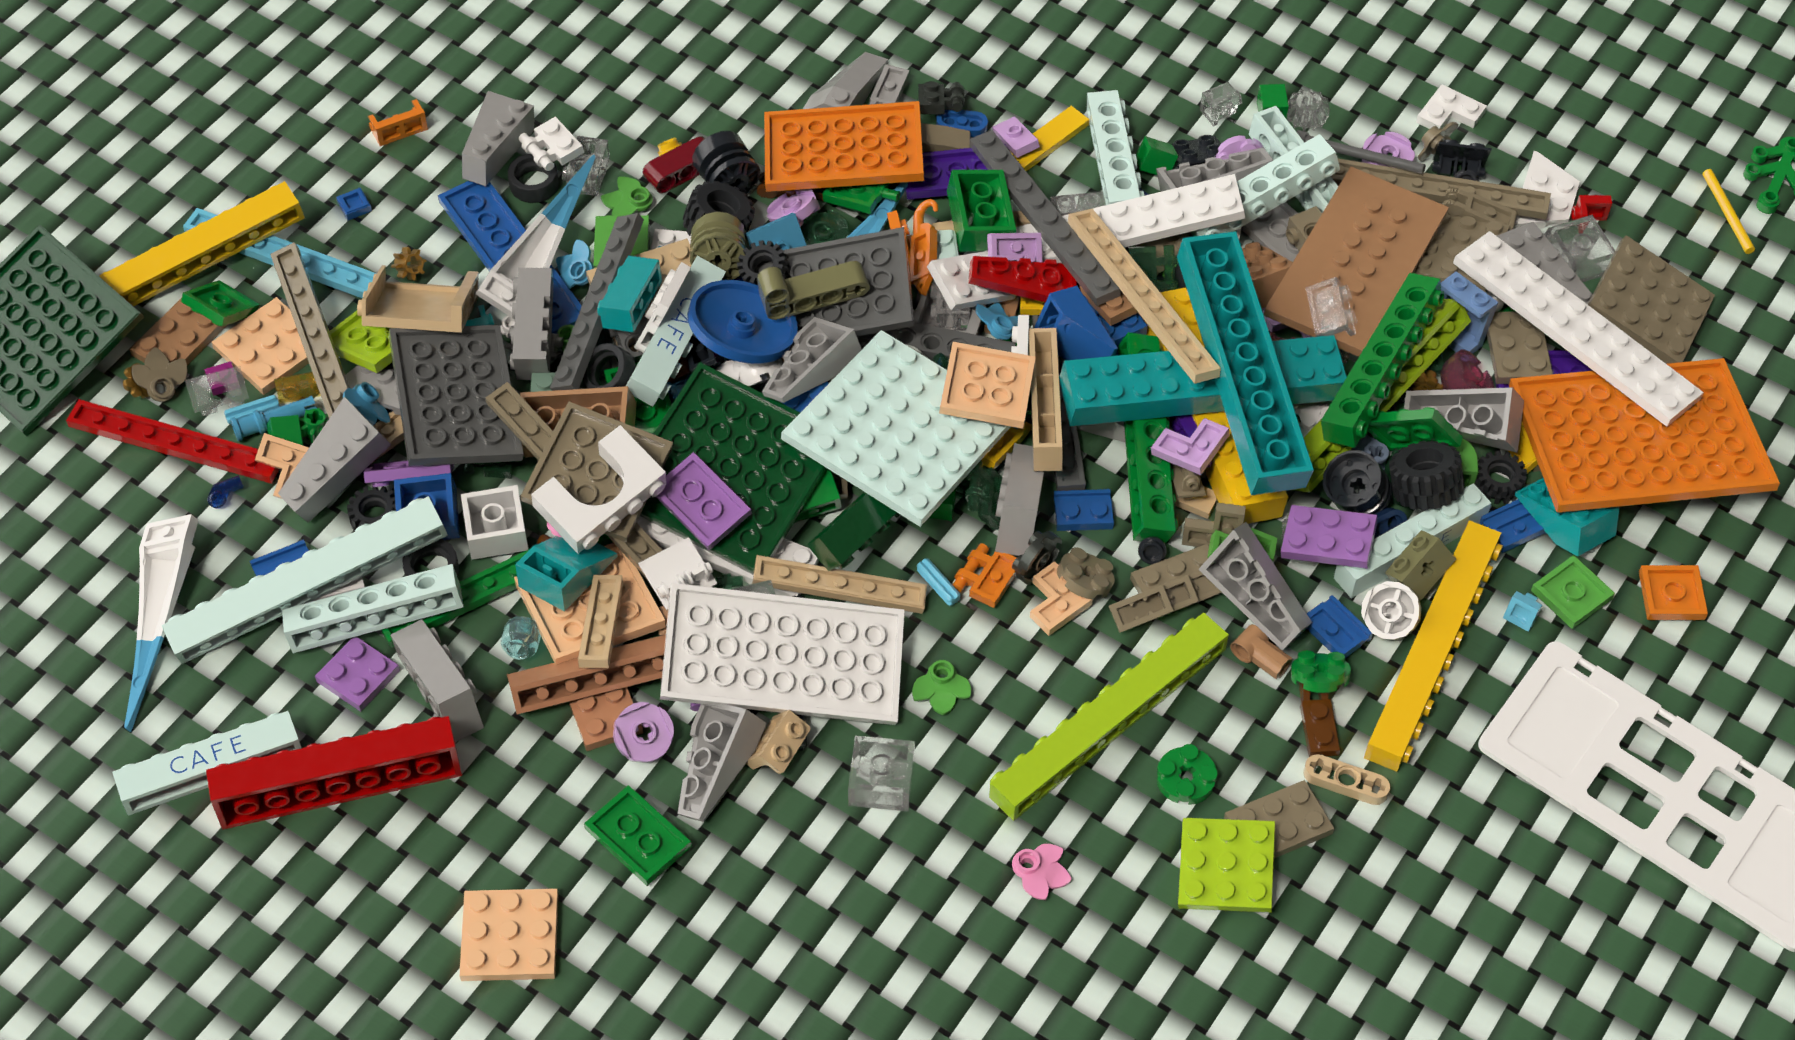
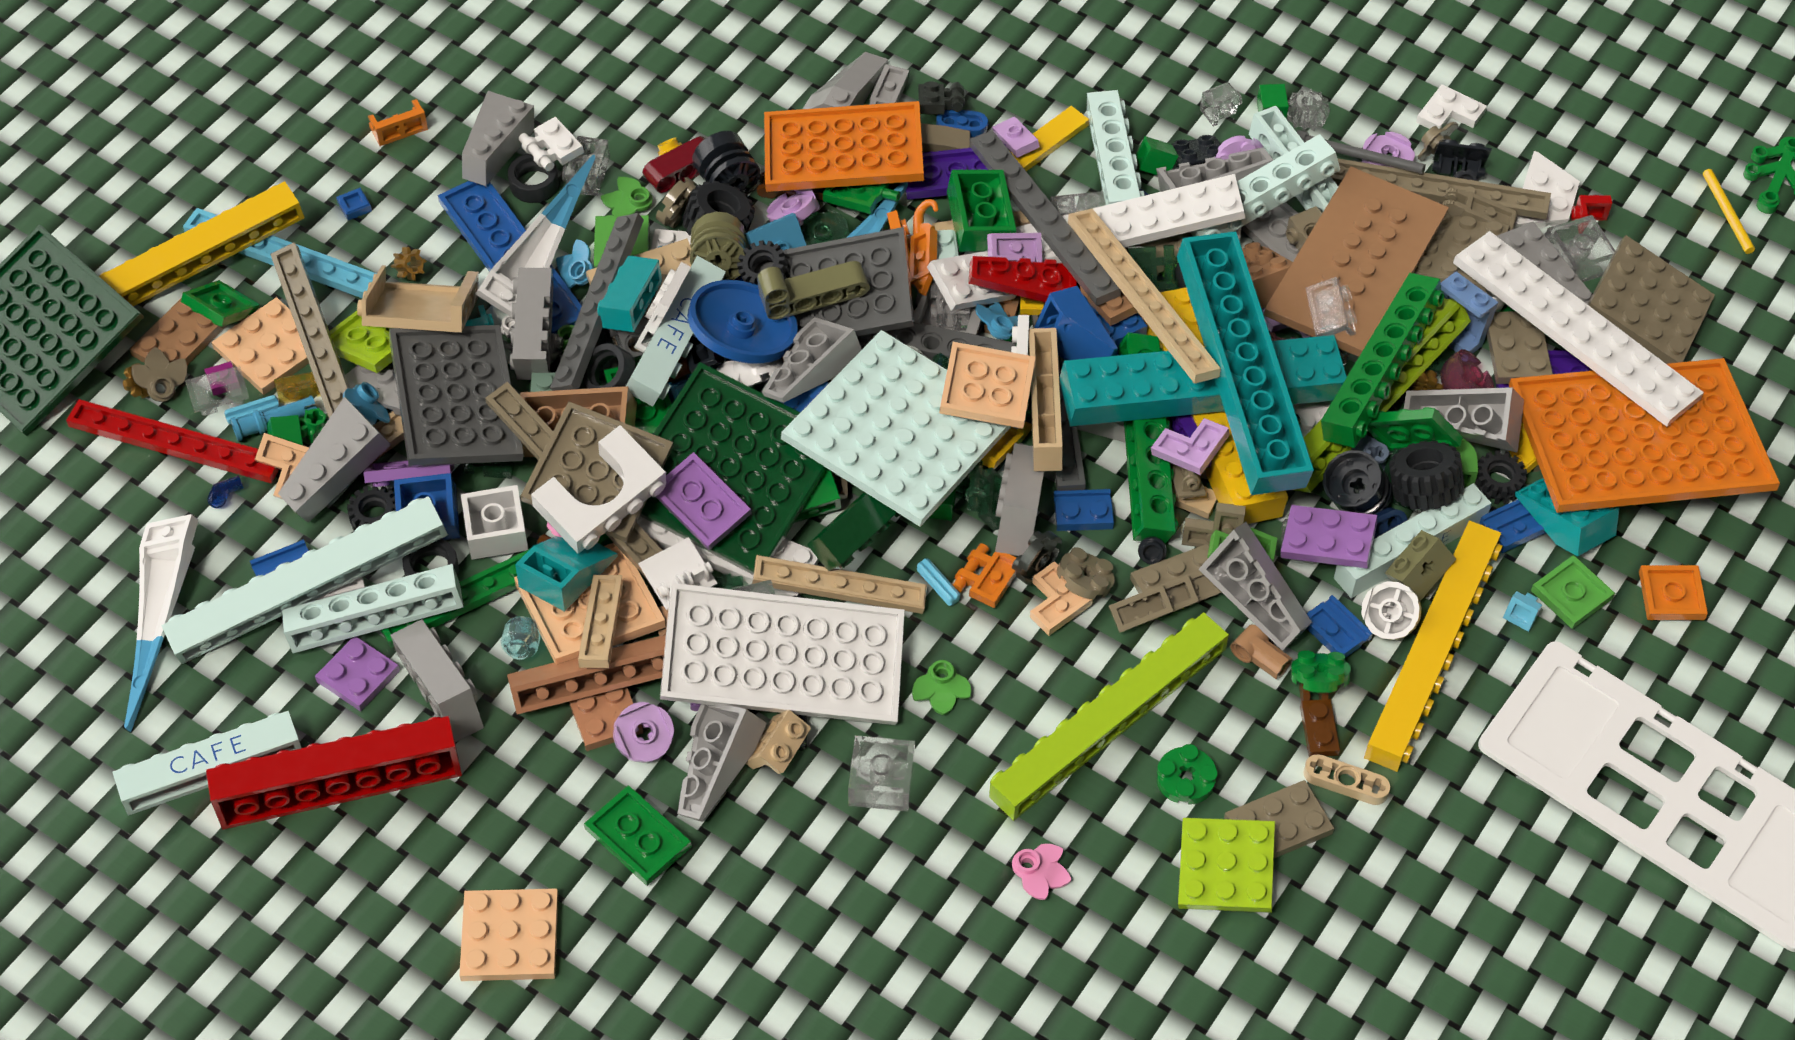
(676, 203): none -> dark tan plate

